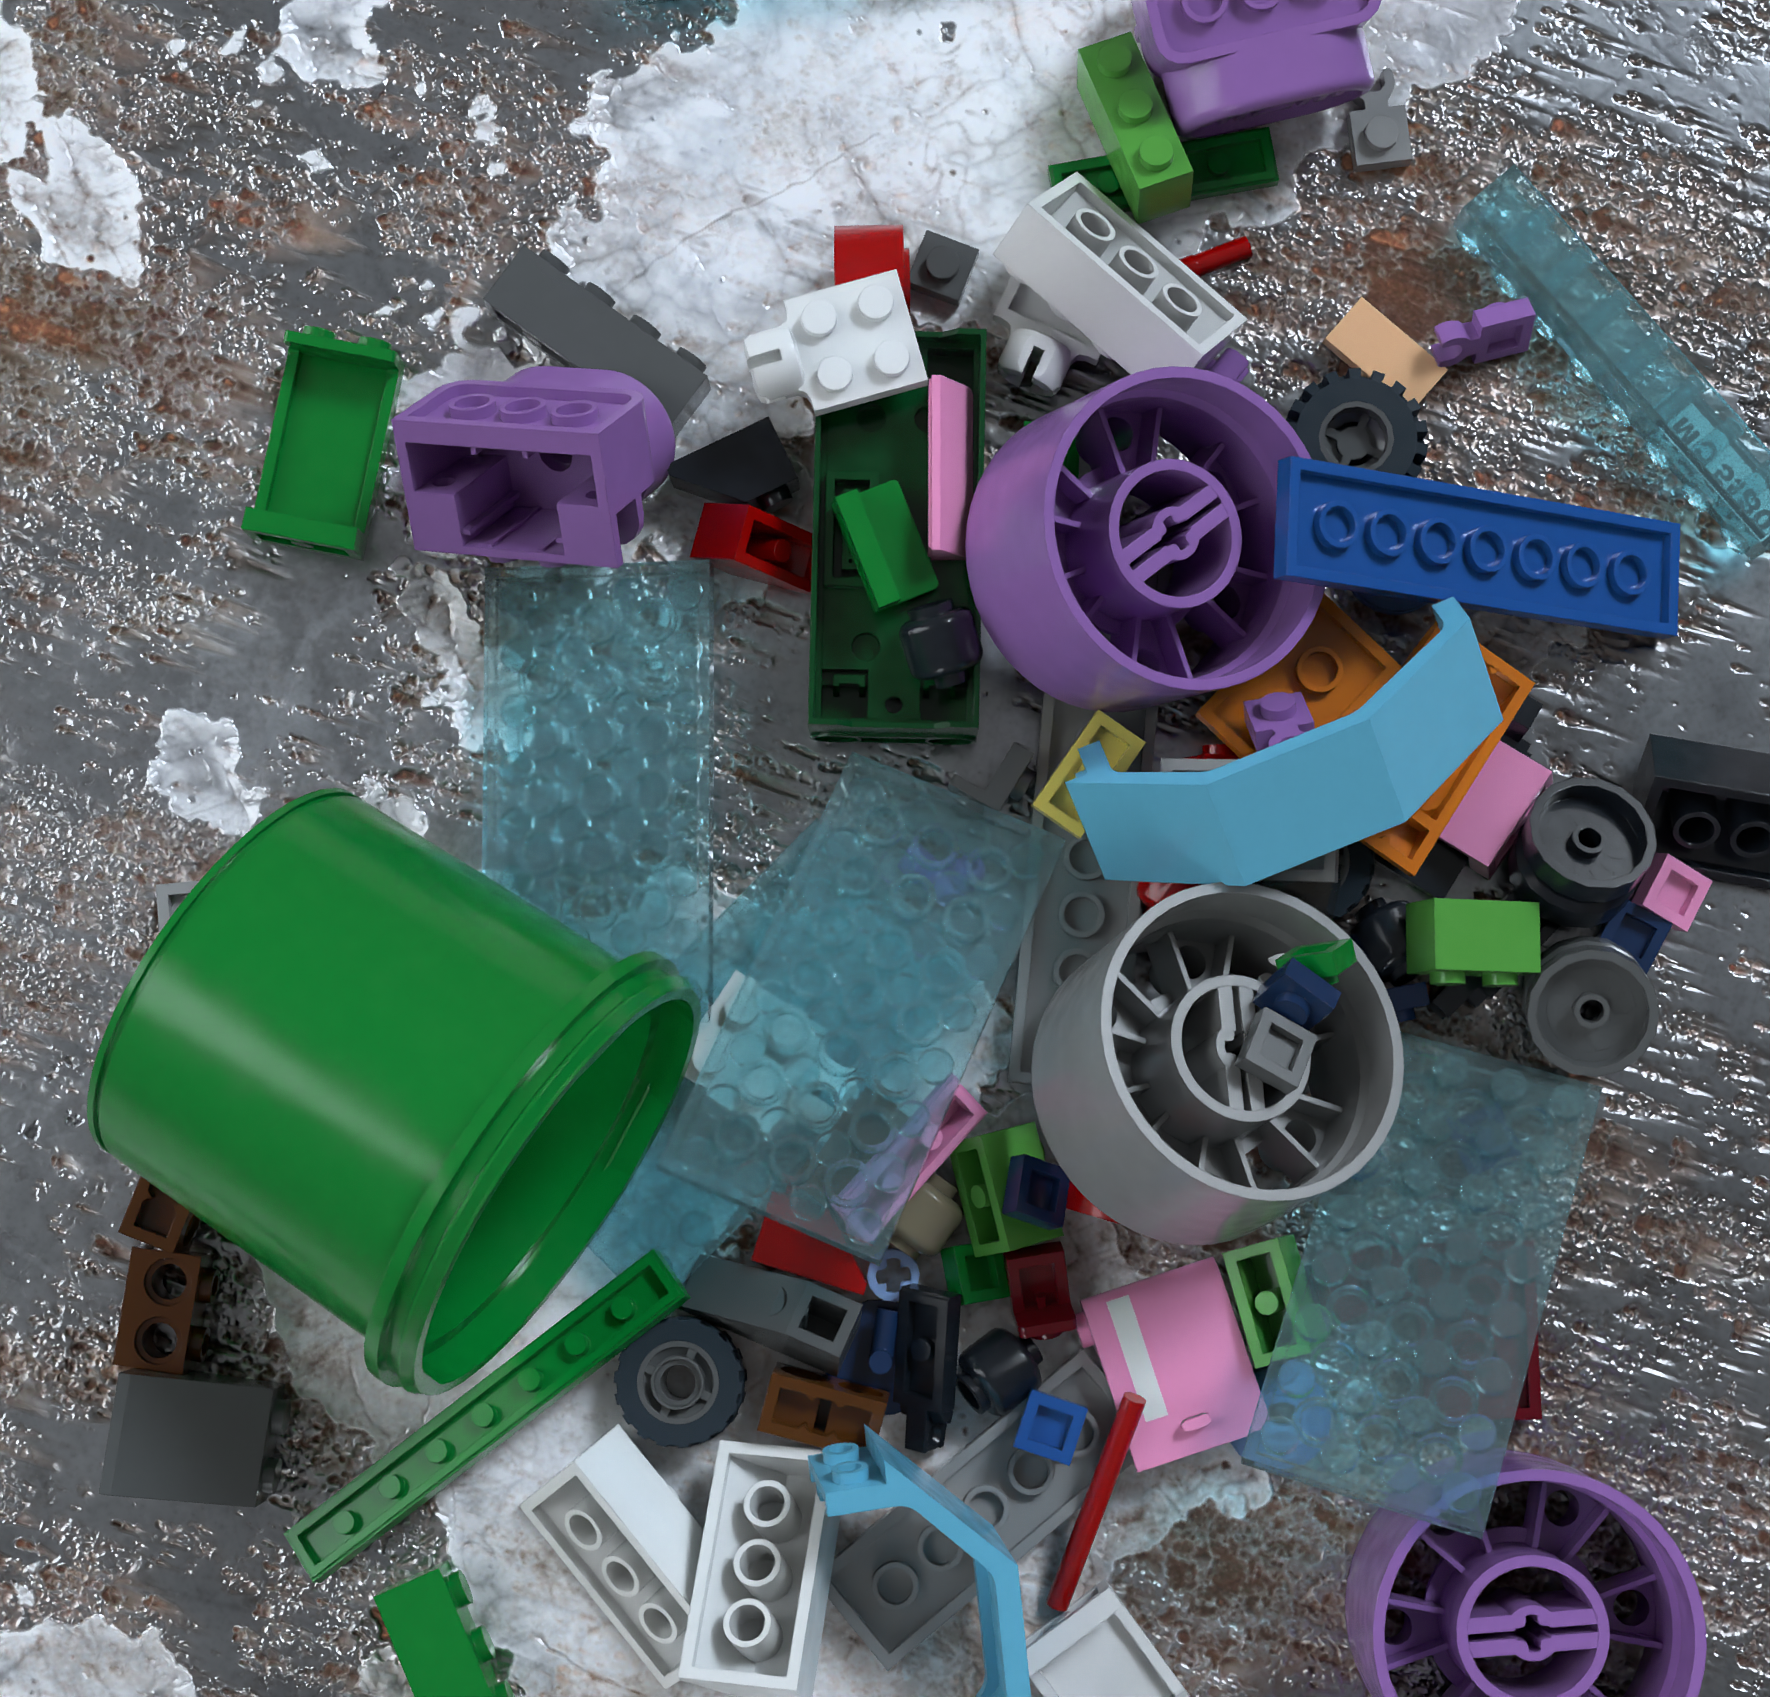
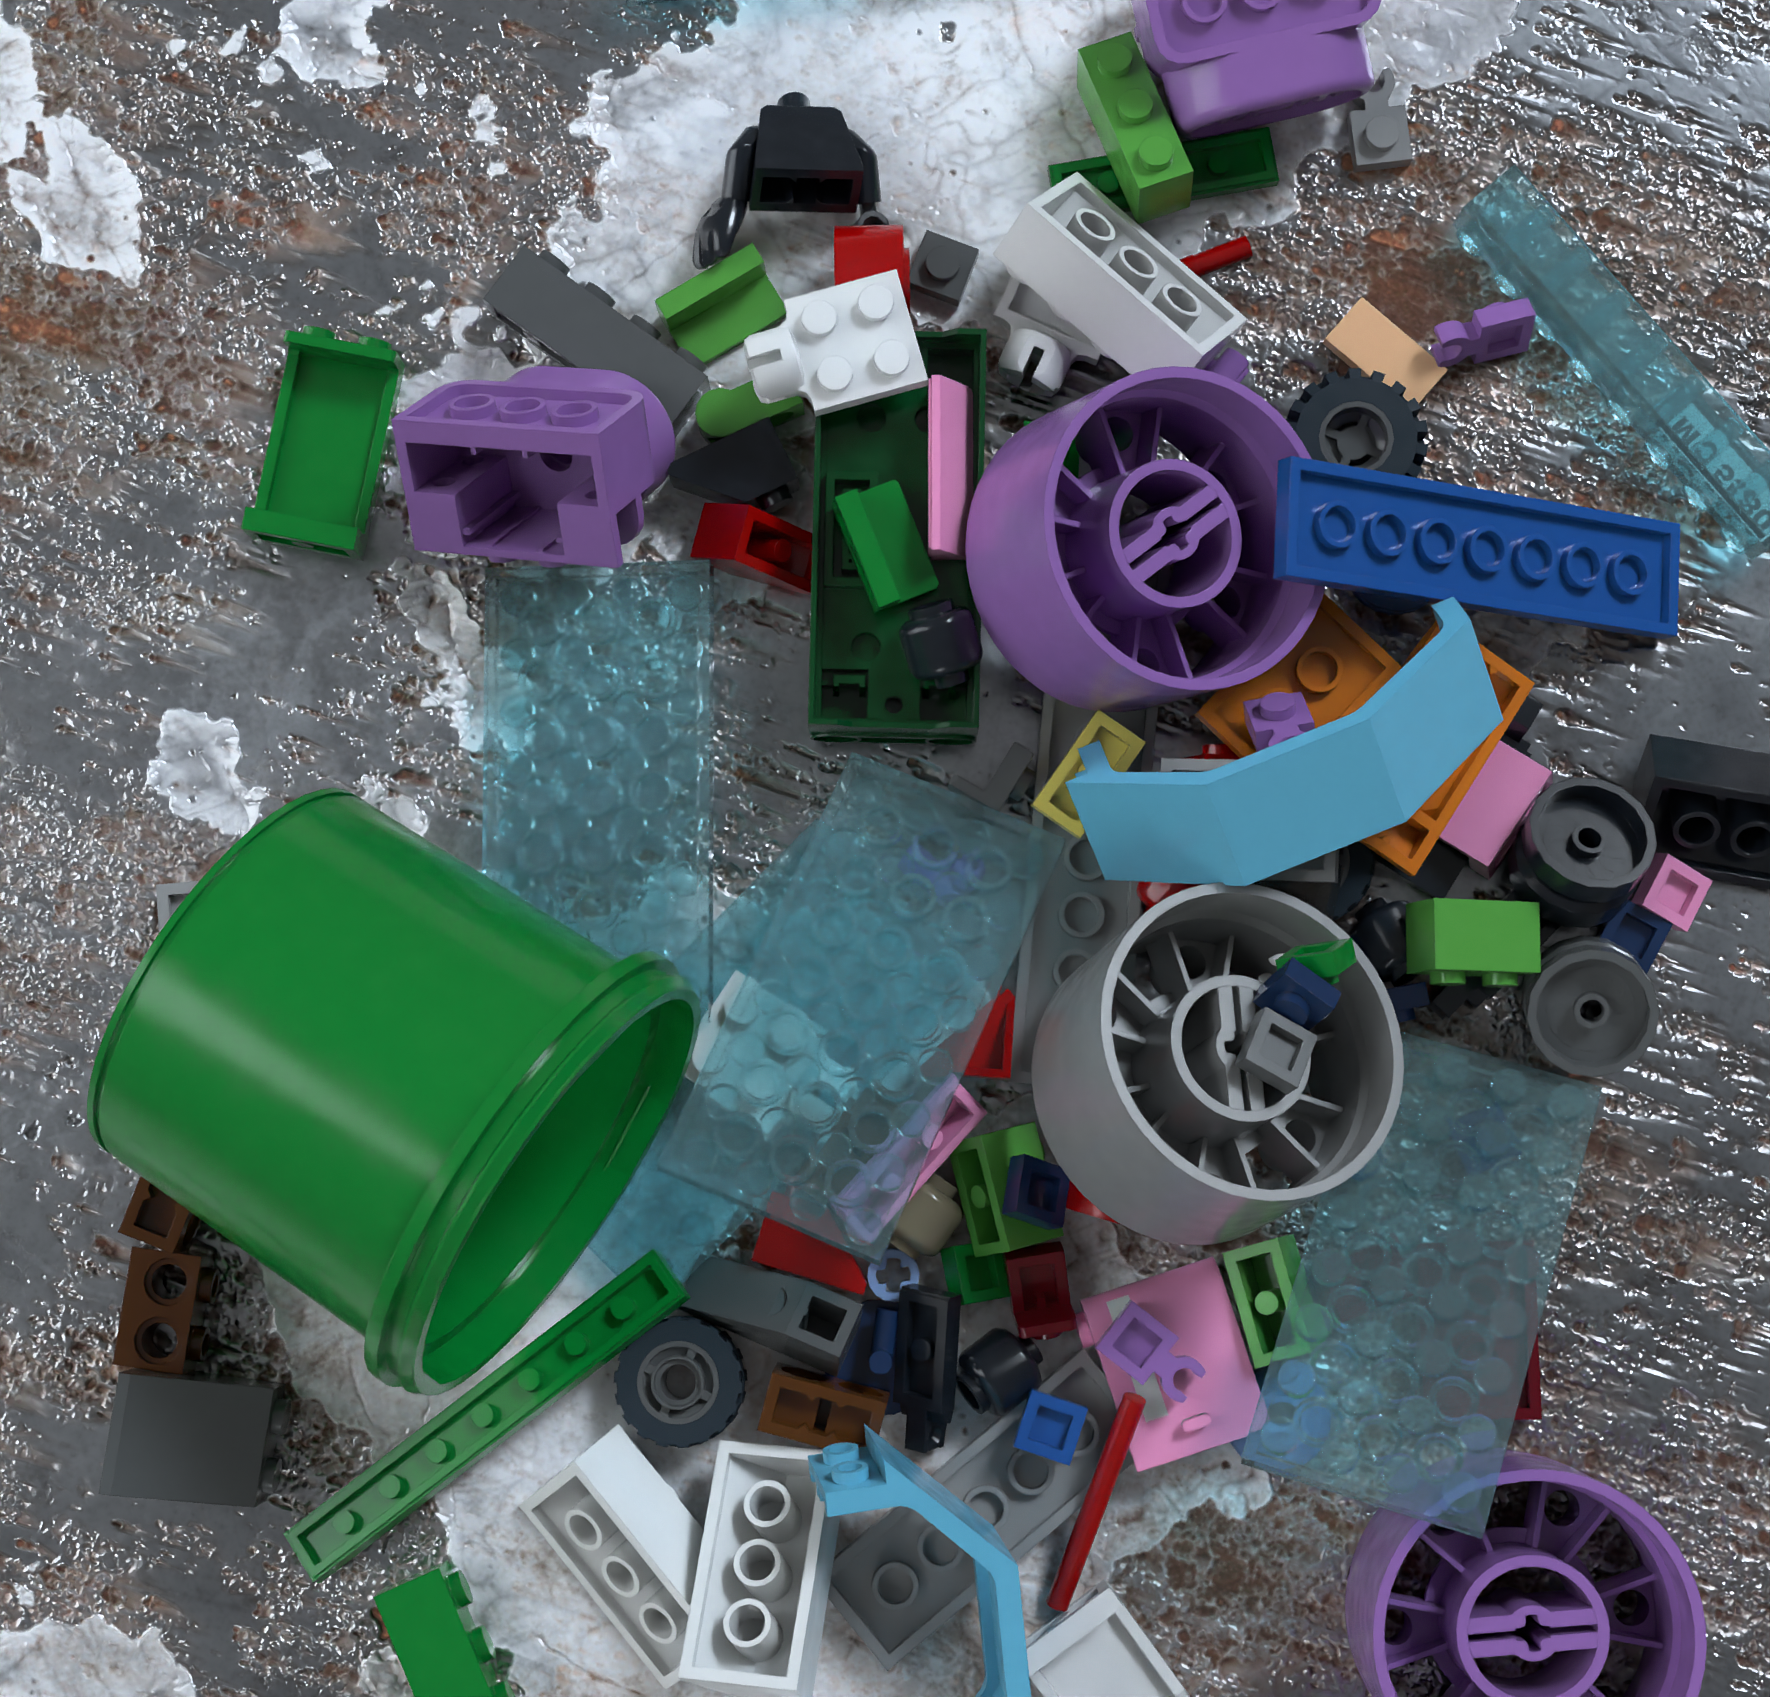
(722, 306): none -> bright green panel
(728, 411): none -> bright green leg
(791, 163): none -> black torso
(994, 1050): none -> red slope
(1143, 1346): none -> medium lavender plate

